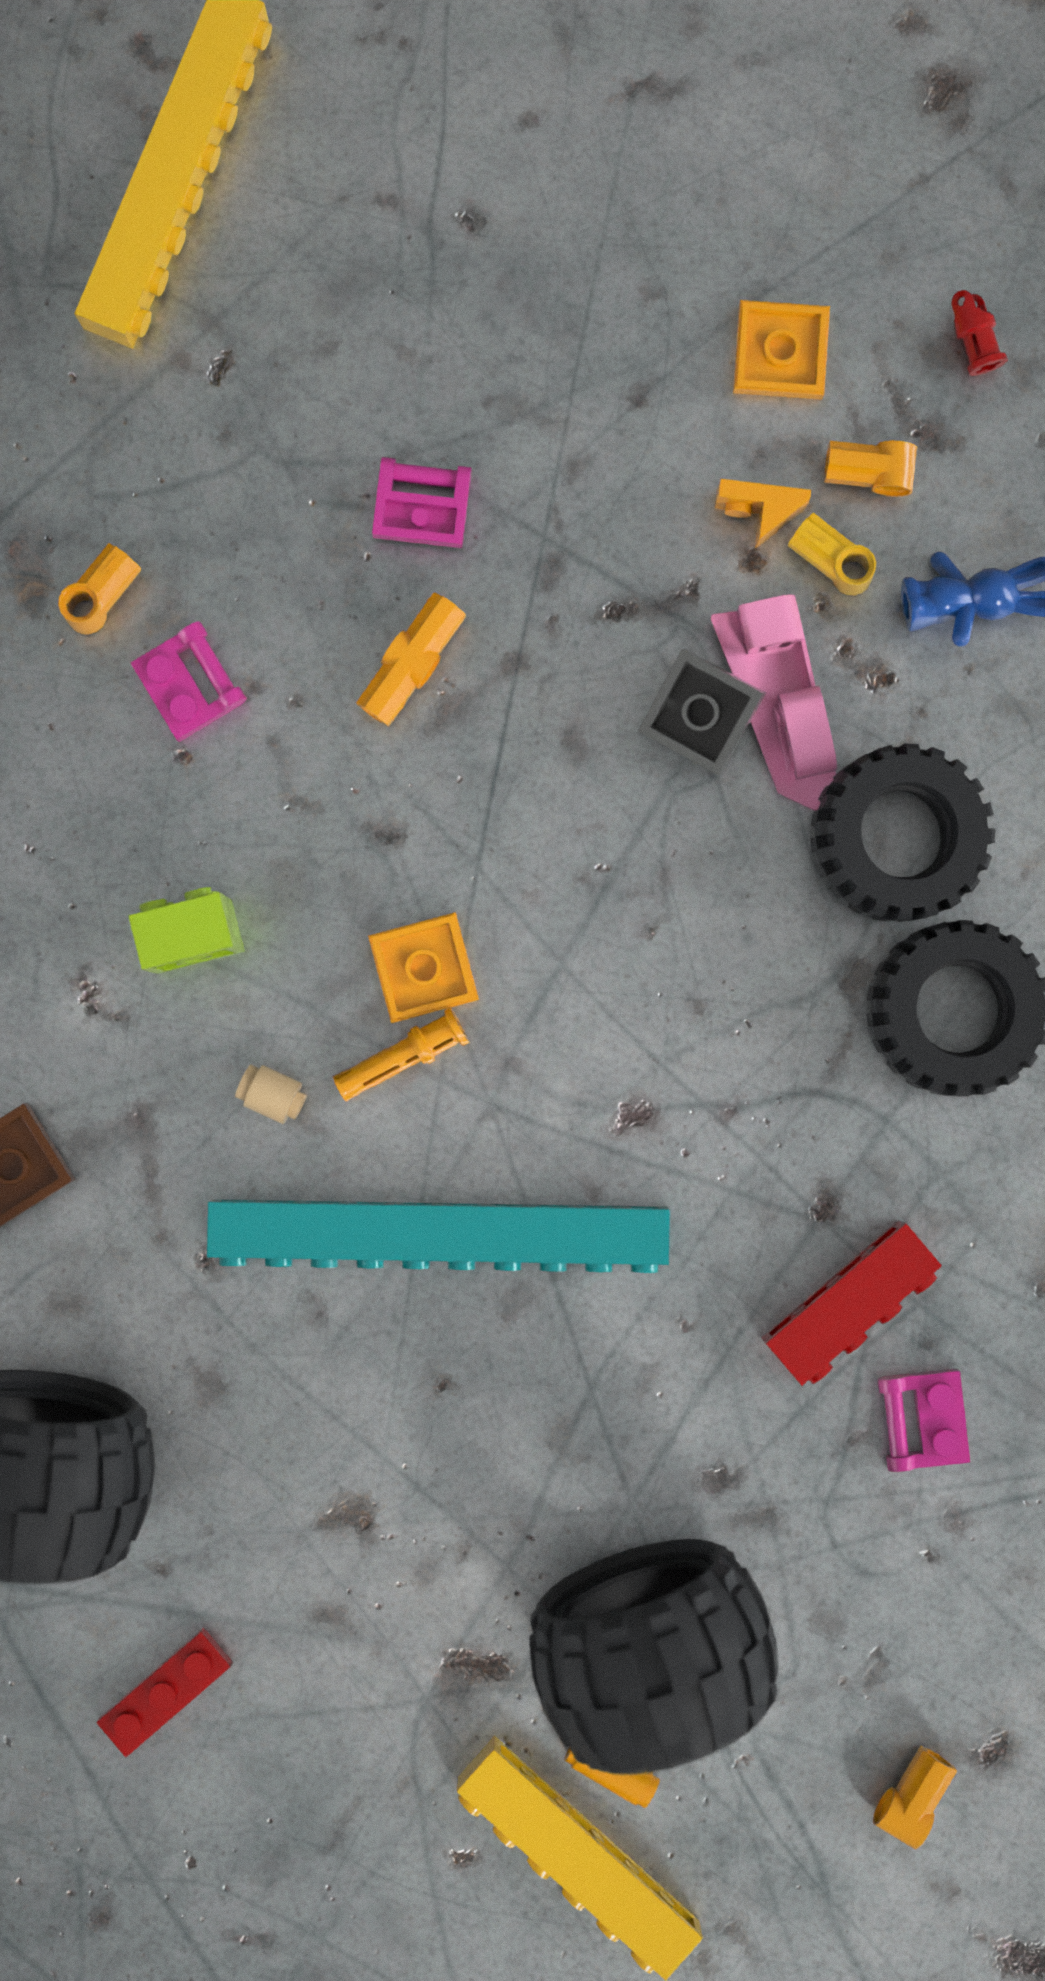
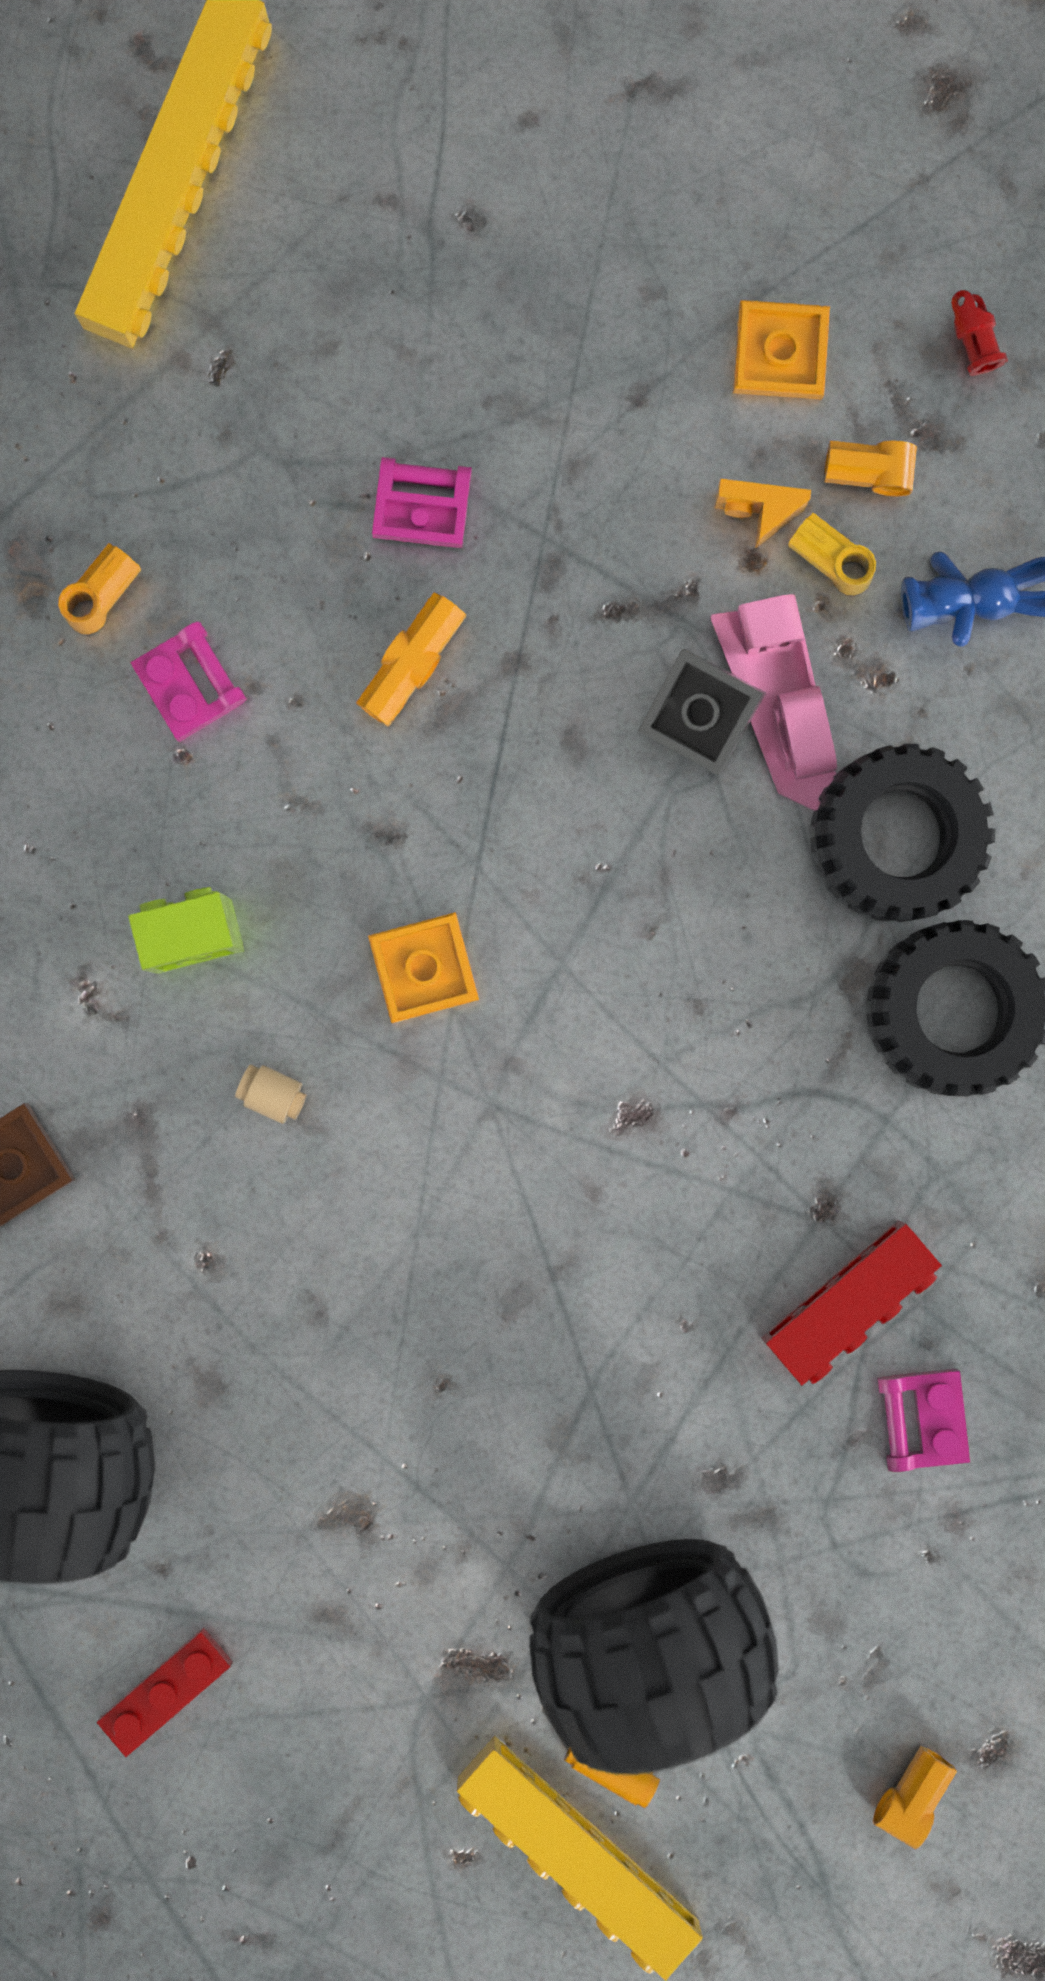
(419, 1046): light orange pin -> none
(438, 1233): teal brick -> none

